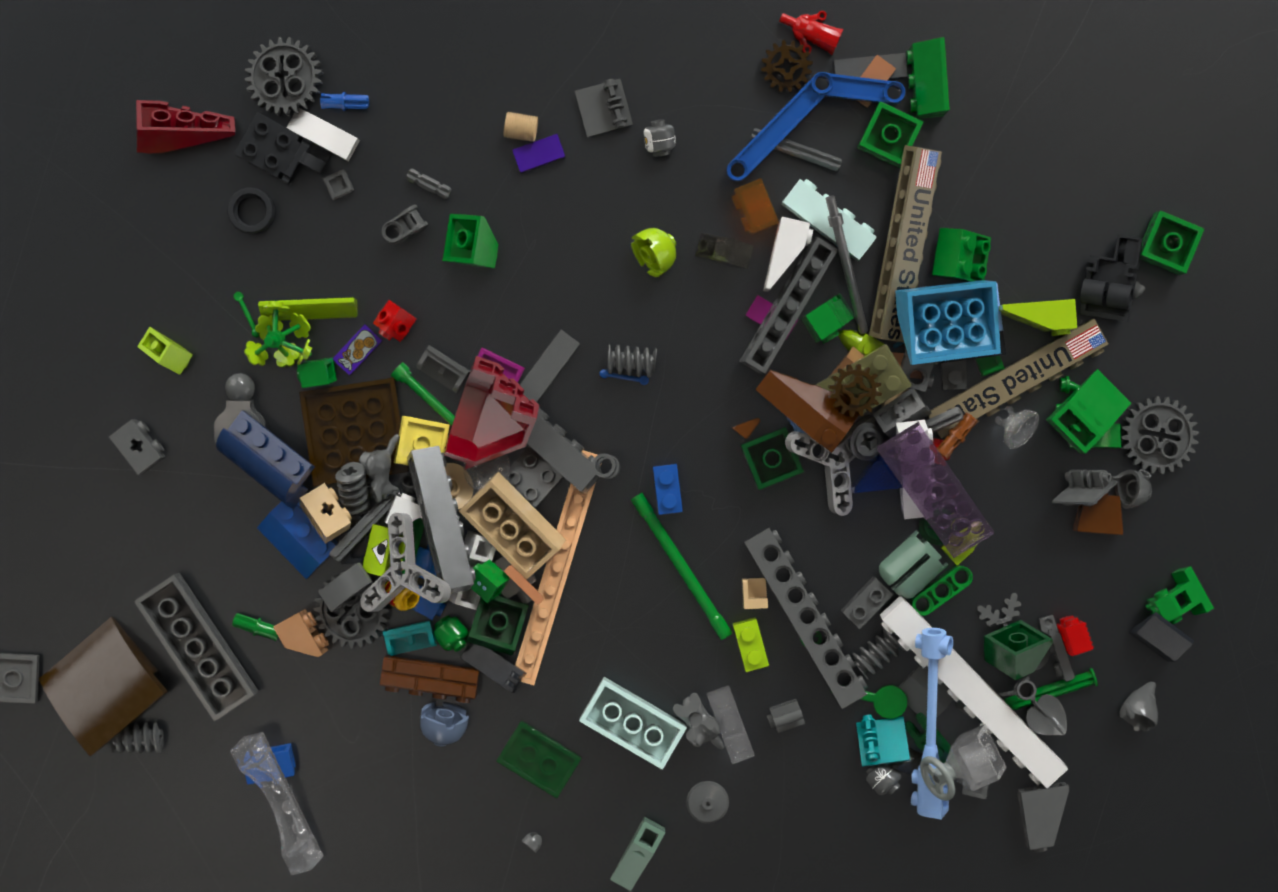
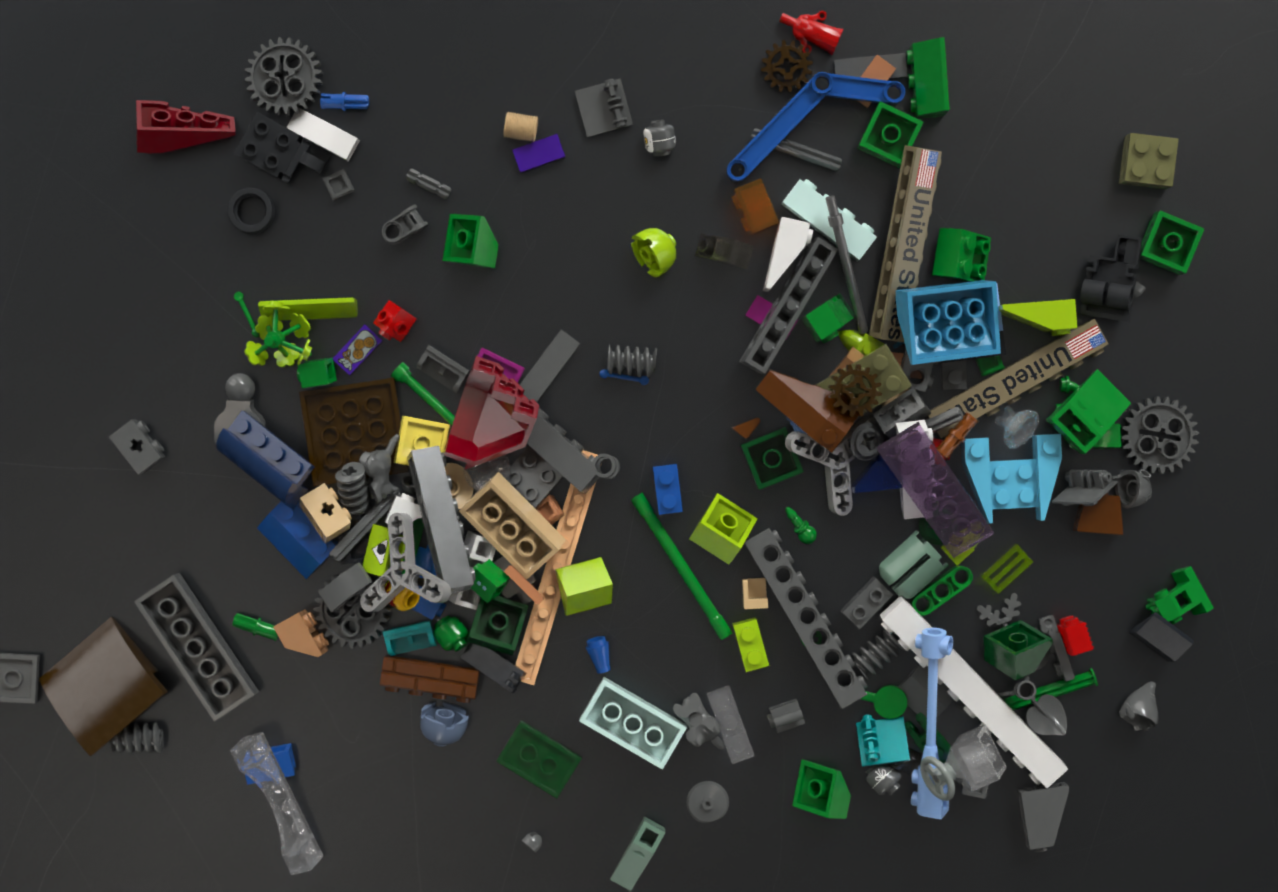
(165, 351): lime slope -> none
(550, 509): none -> nougat tile
(584, 586): none -> lime slope
(599, 653): none -> blue cone
(723, 529): none -> lime slope
(806, 533): none -> green bar
(821, 791): none -> green slope
(1013, 482): none -> medium azure wedge
(1022, 555): none -> clear neon green tile
(1148, 161): none -> olive brick

